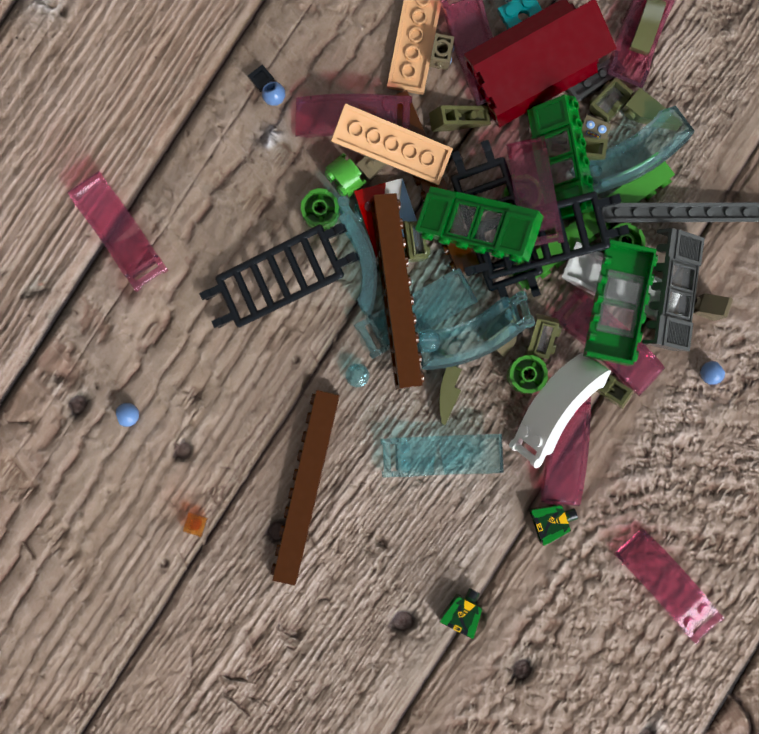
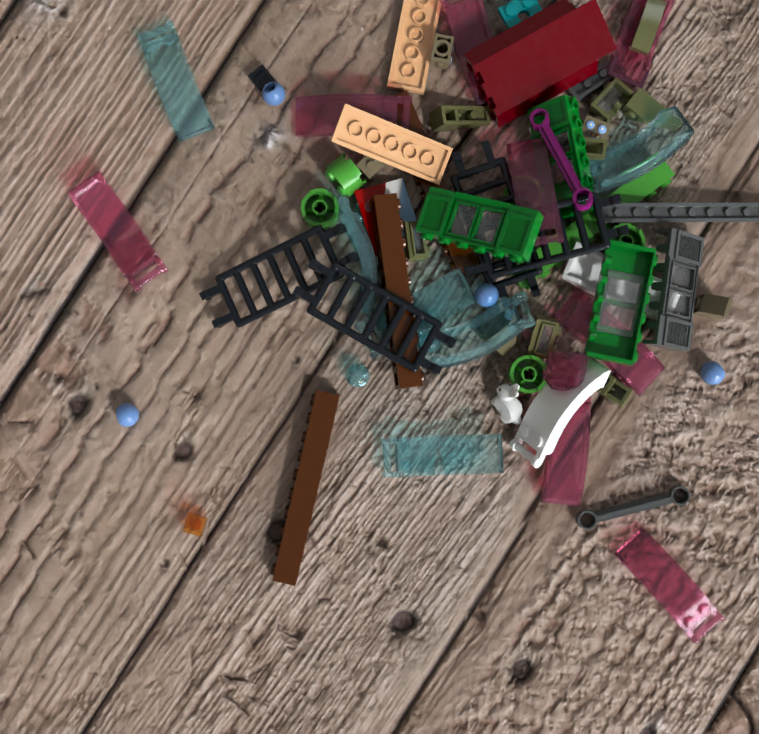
(175, 82): none -> clear light blue windscreen
(369, 286): none -> black bar
(448, 393): olive slope -> none
(463, 613): torso -> none
(486, 295): none -> medium blue piece
(508, 404): none -> white animal
(552, 522): torso -> none
(561, 159): none -> magenta piece
(565, 370): none -> clear pink slope
(633, 507): none -> dark grey piece

